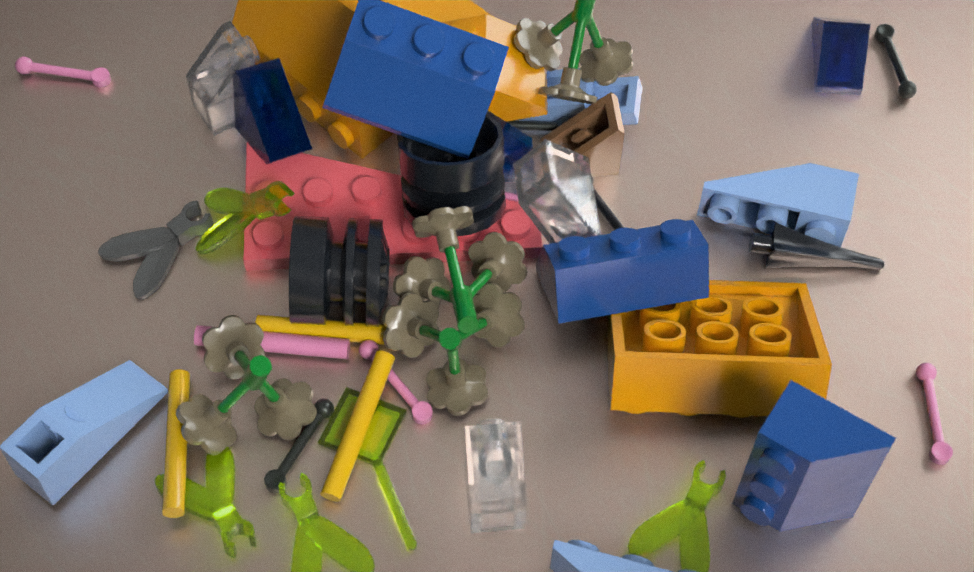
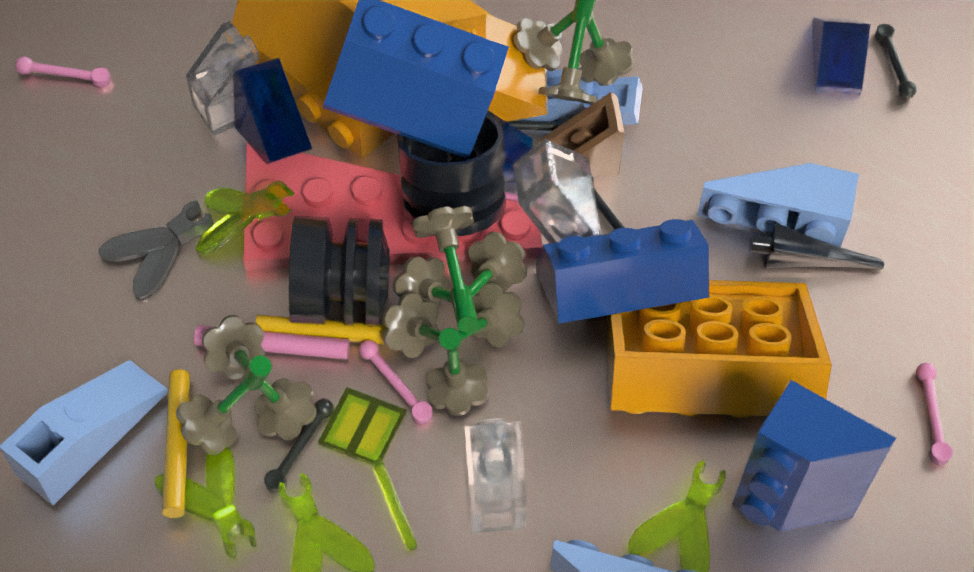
(357, 426): yellow bar -> none

